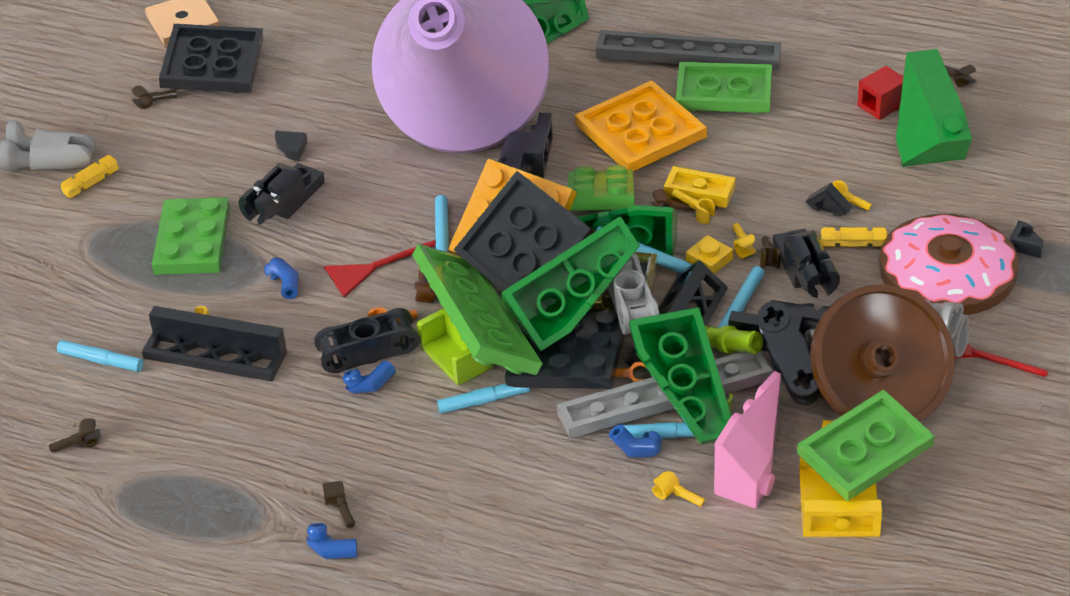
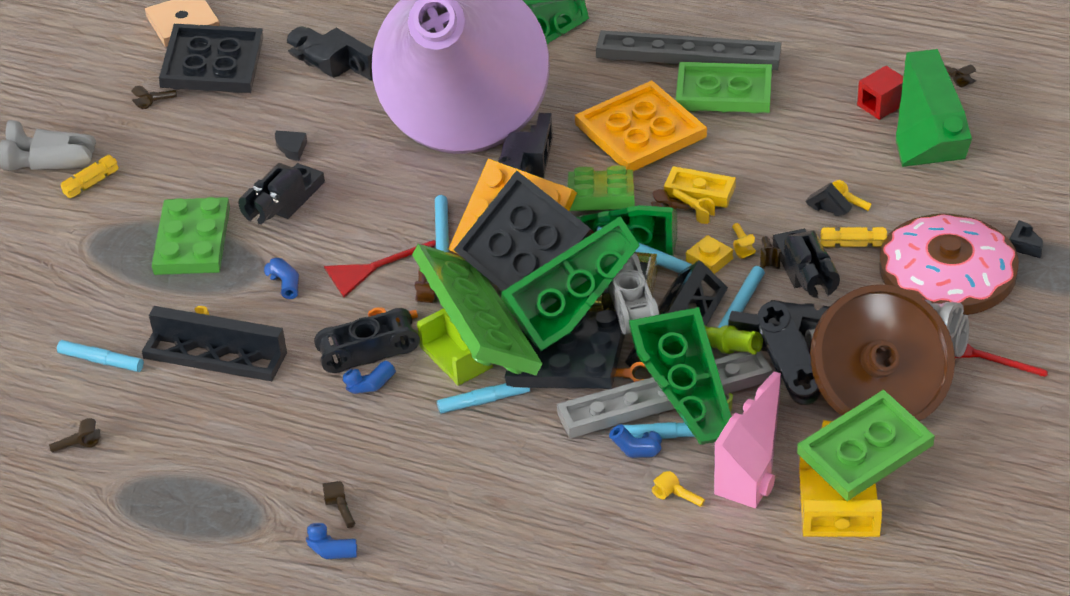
(331, 52): none -> black plate

